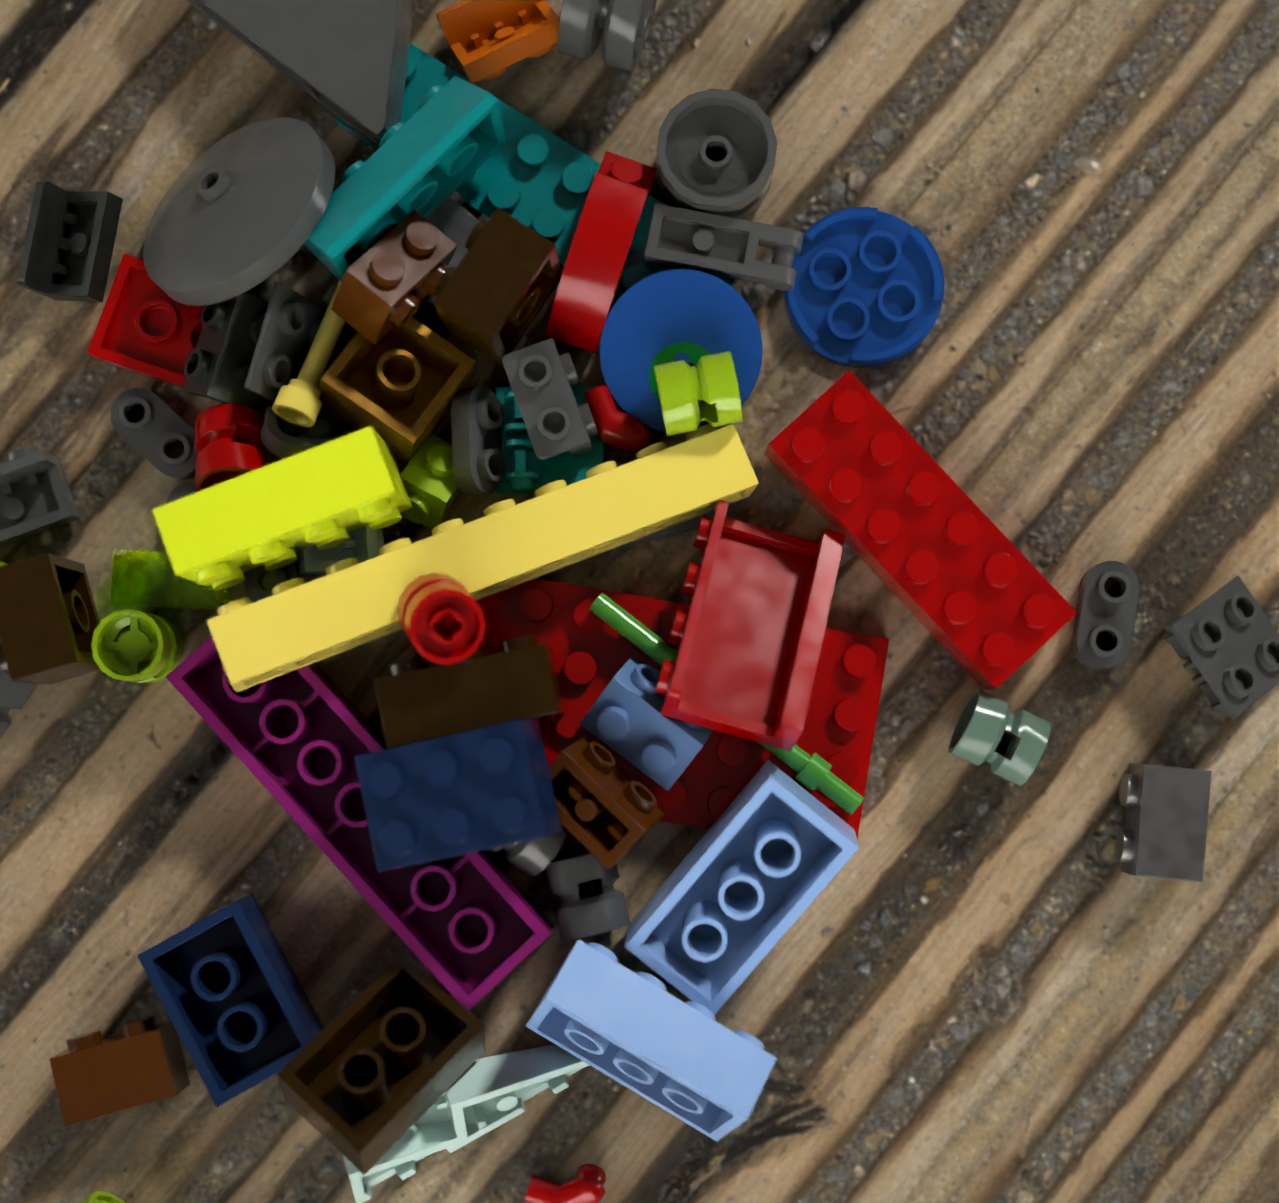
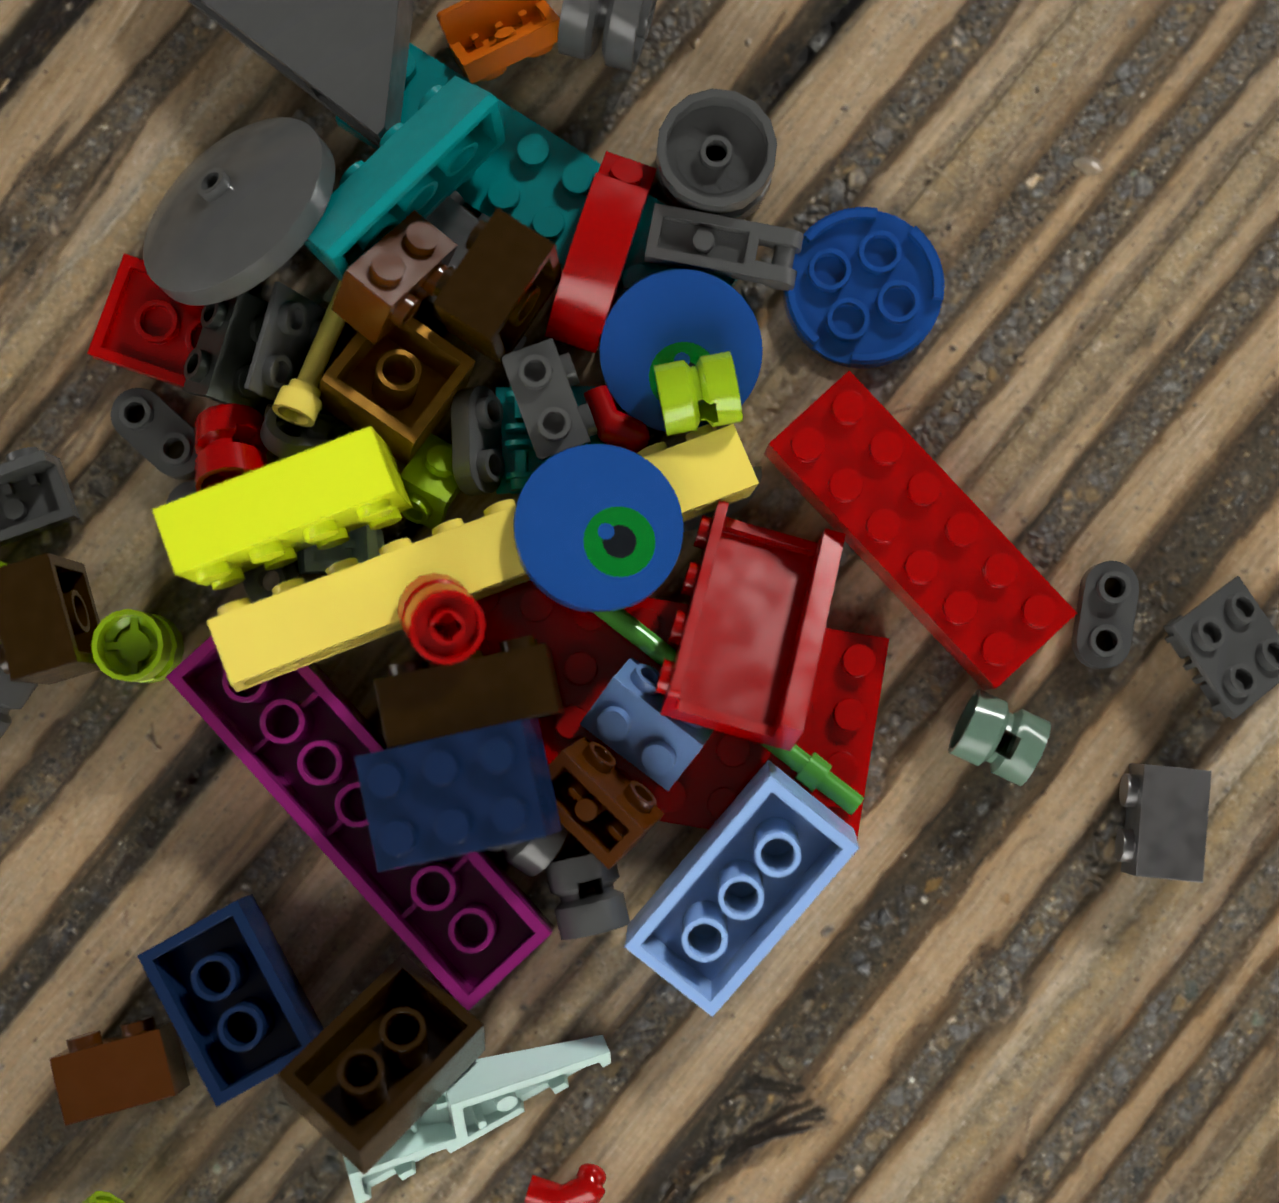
(69, 243): pearl dark grey bracket -> none
(149, 580): clear neon green slope -> none
(598, 528): none -> blue tile
(652, 1041): light blue brick -> none

